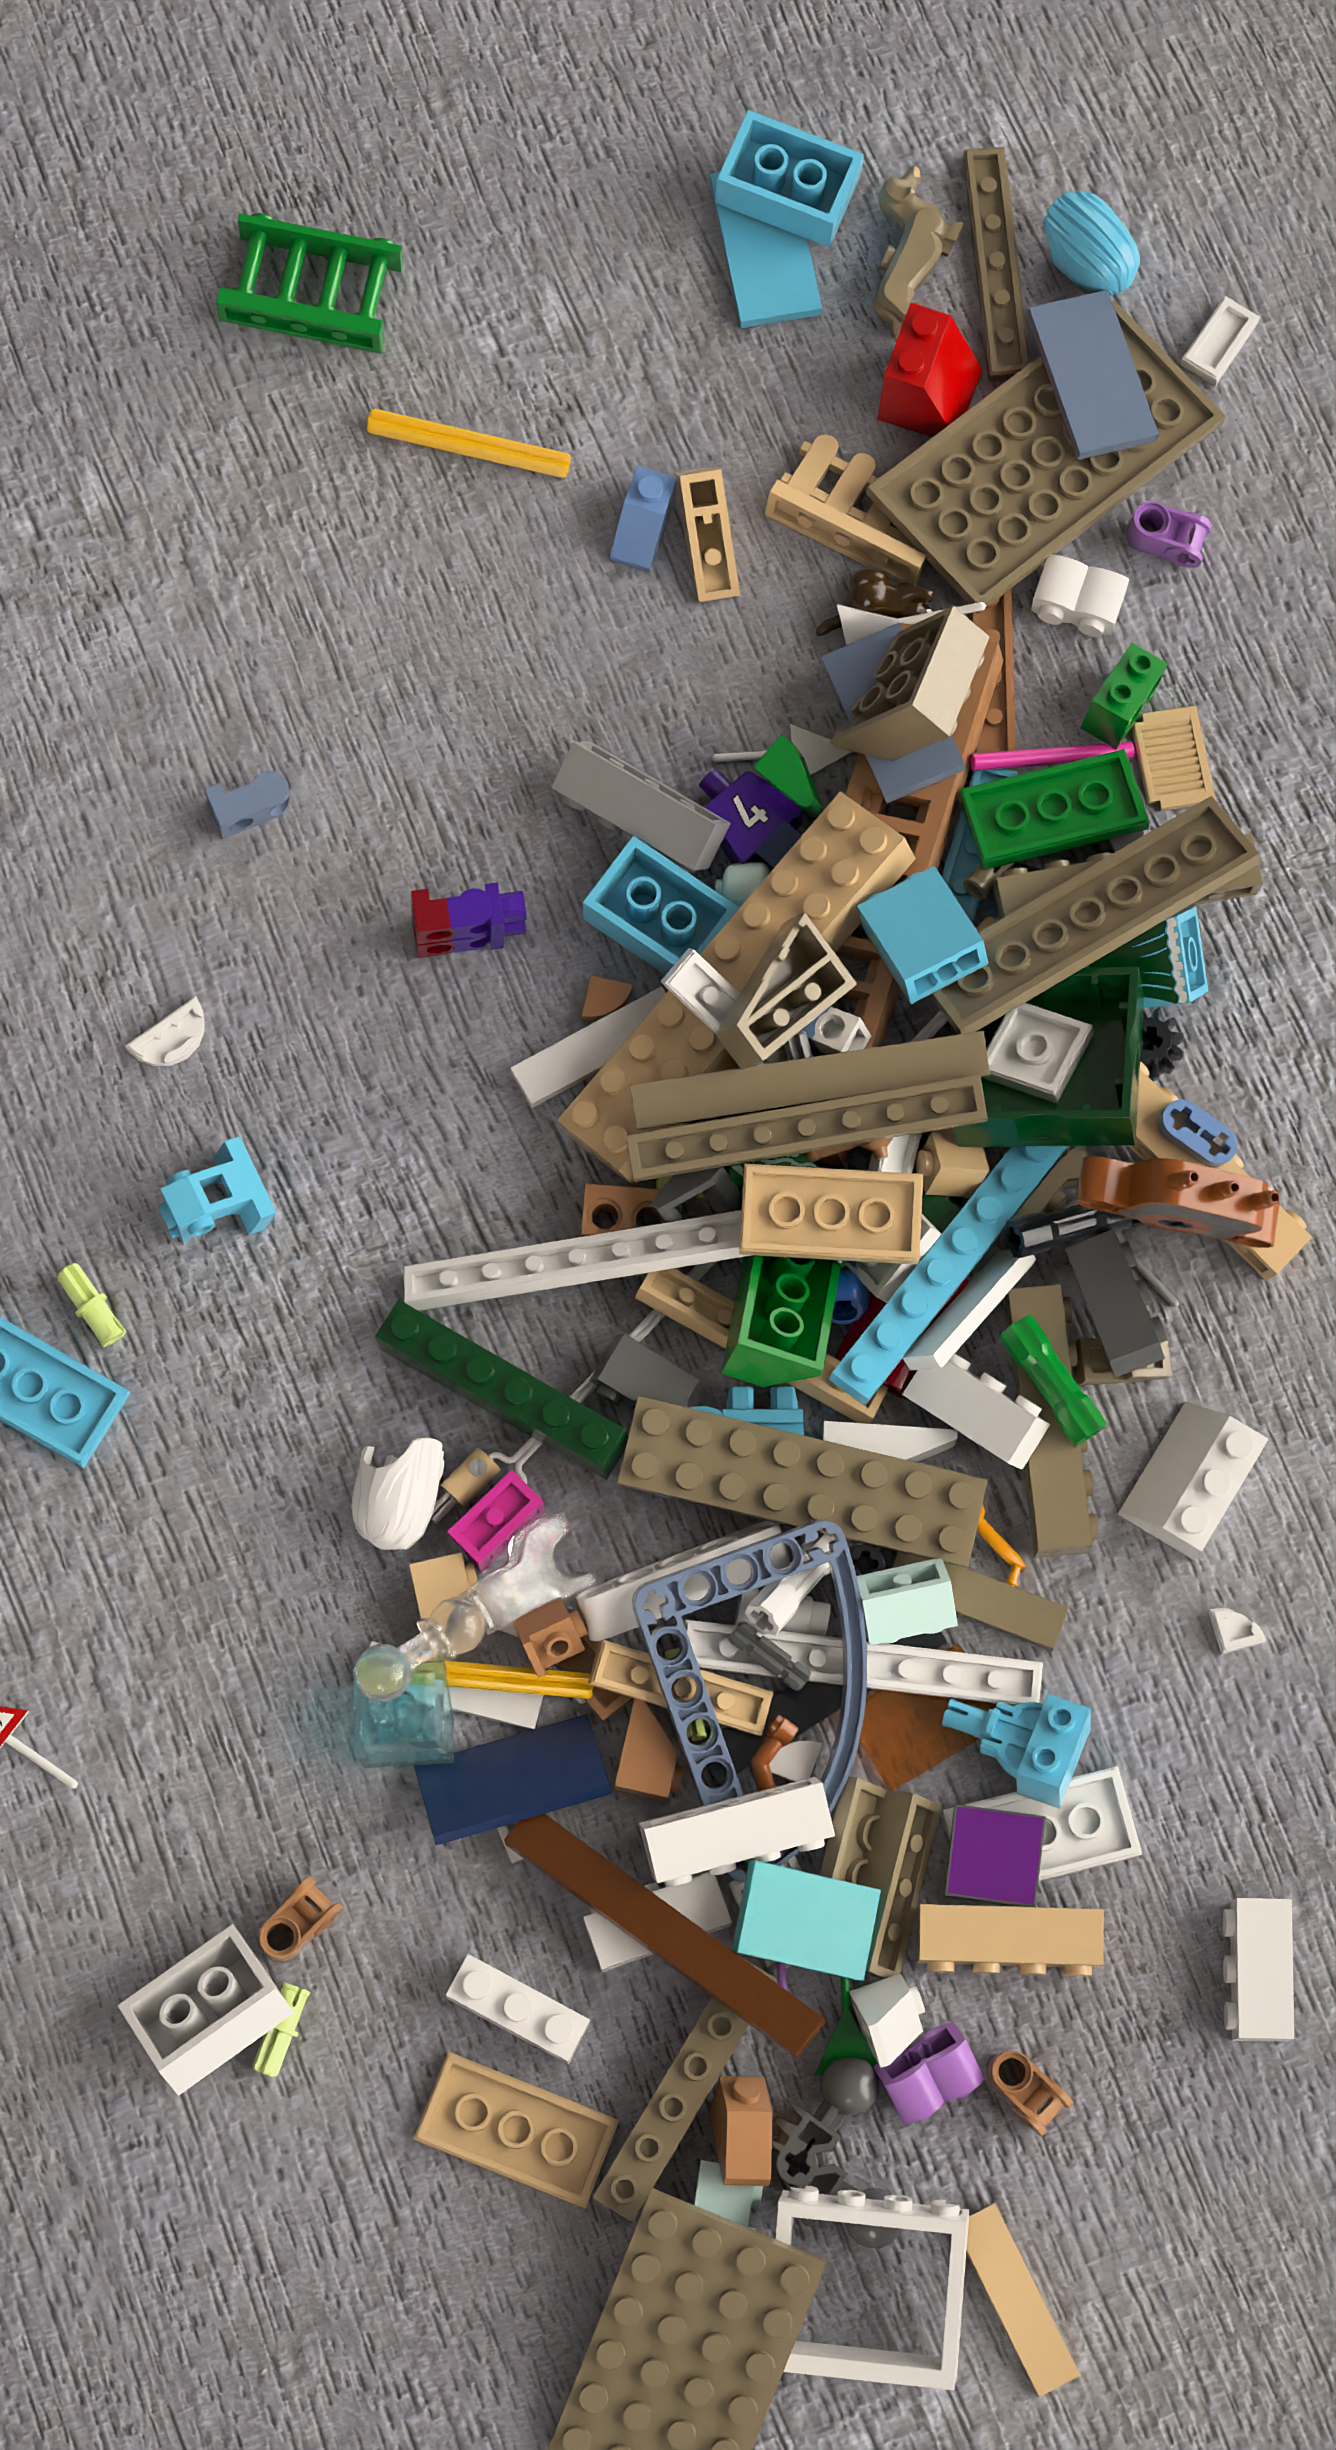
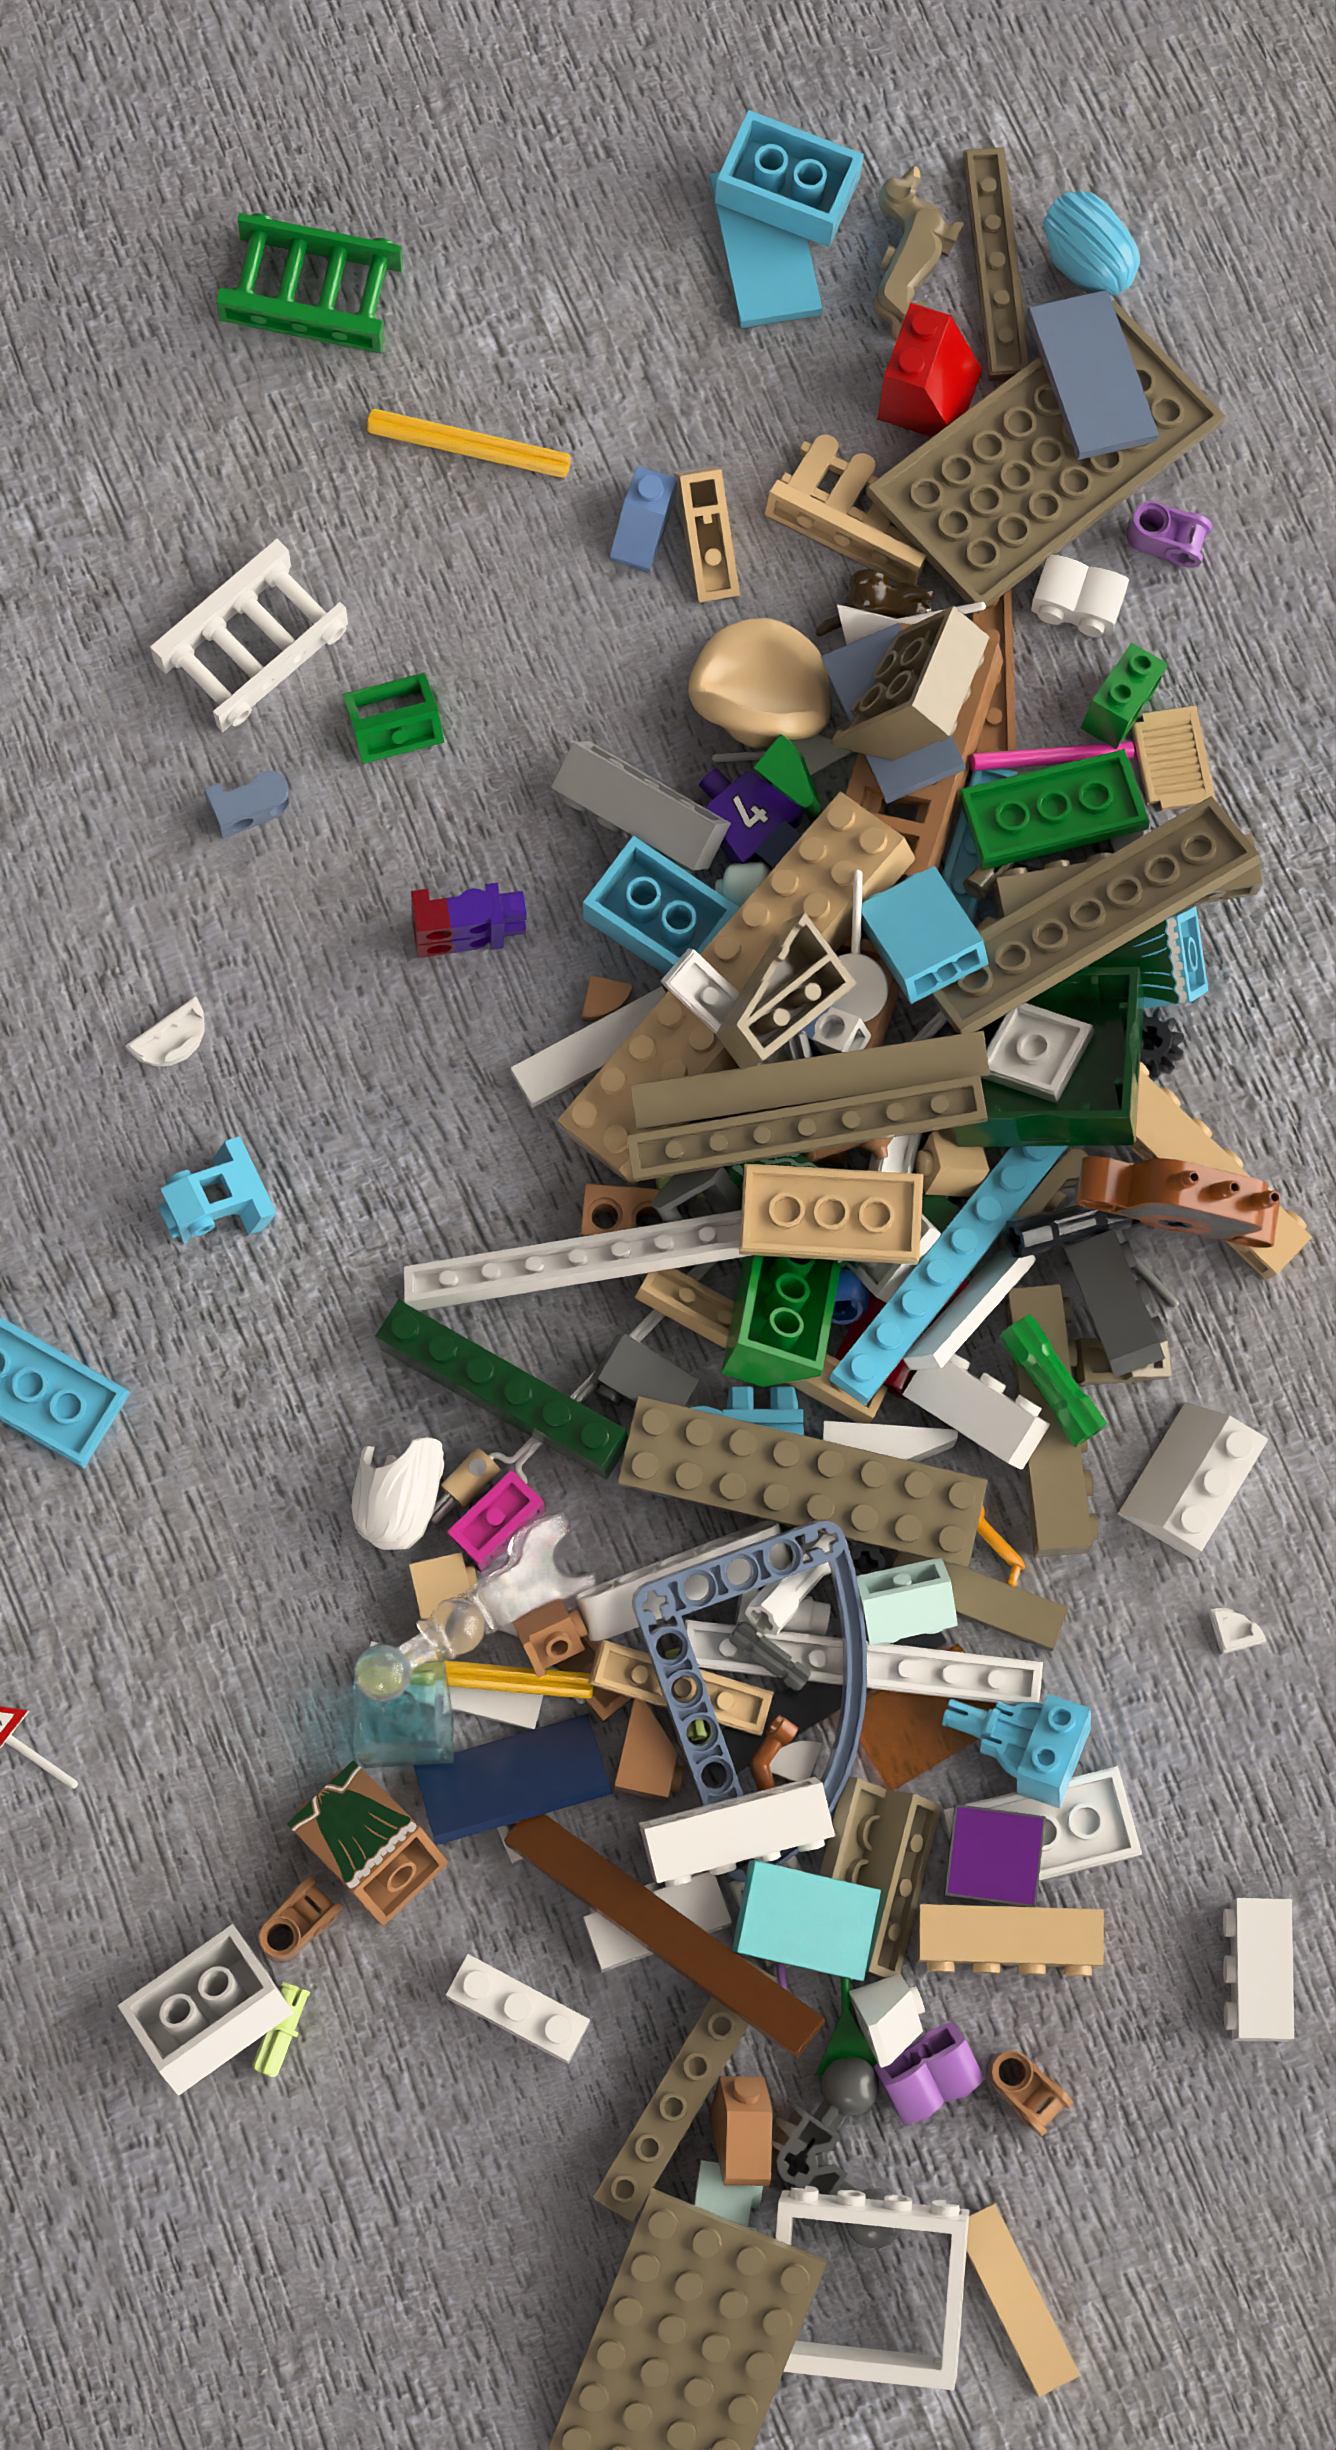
(91, 1305): yellowish green axle -> none
(240, 596): none -> white fence
(368, 1842): none -> slope
(398, 729): none -> green tile
(516, 2130): tan tile -> none
(761, 683): none -> tan piece
(871, 991): none -> white piece
(1203, 1125): medium blue beam -> none
(1219, 341): white tile -> none

